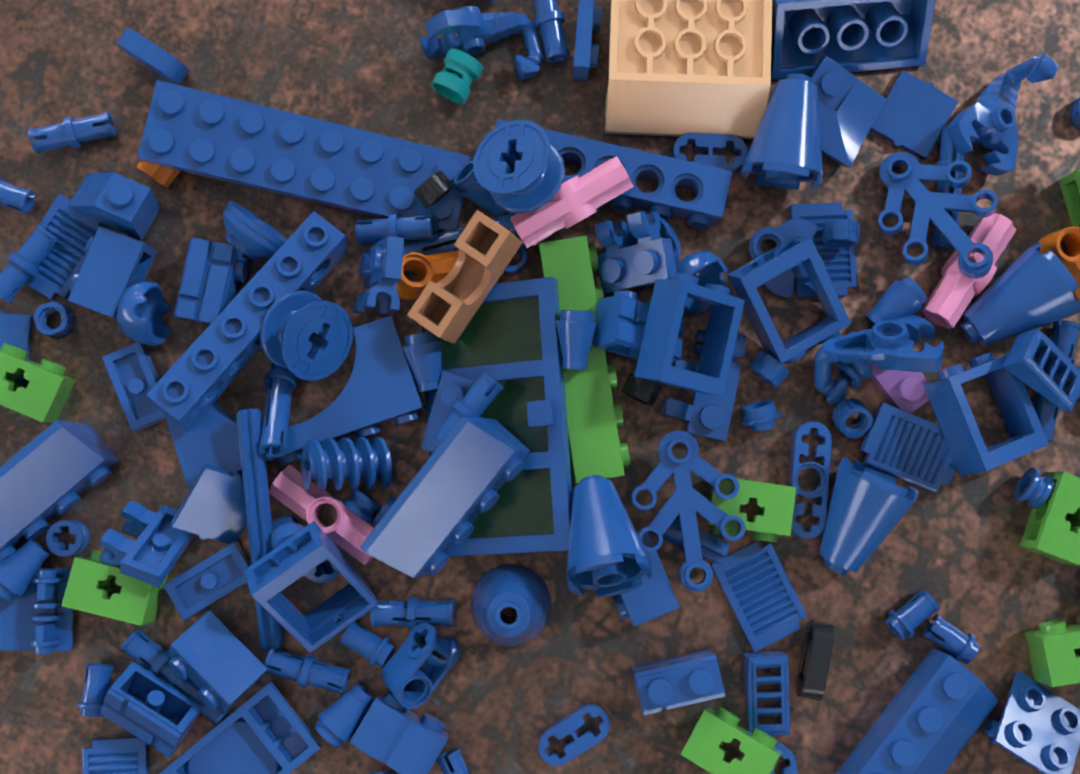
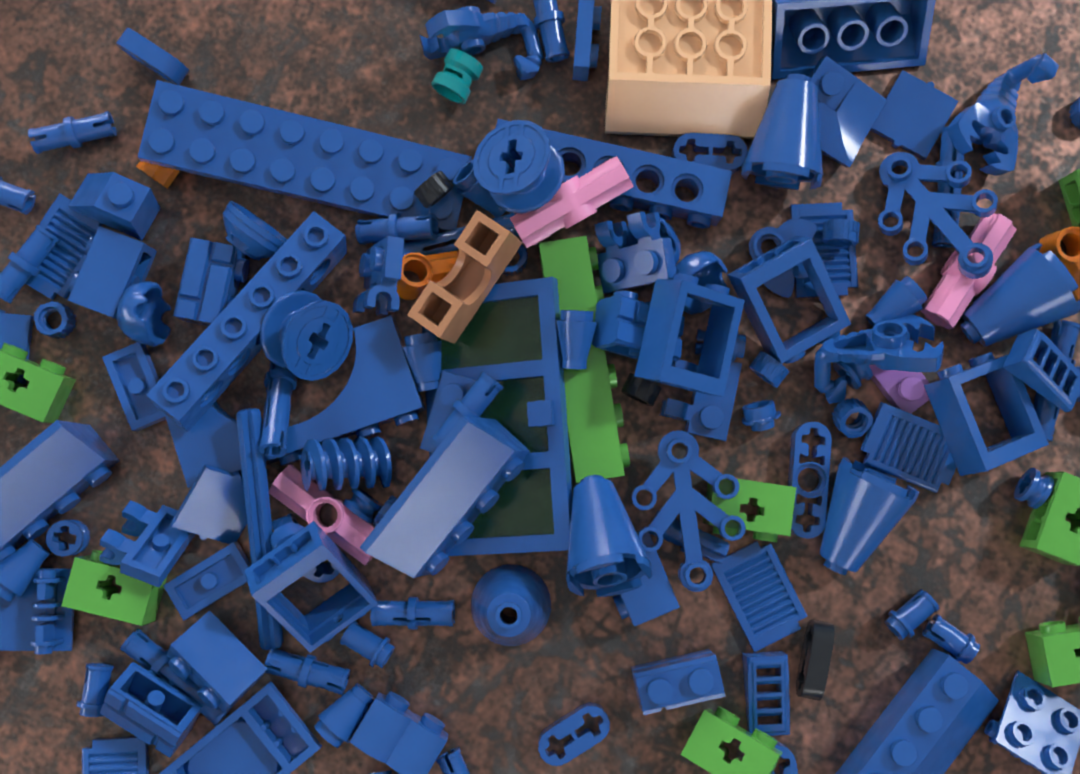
(418, 666): blue piece -> none

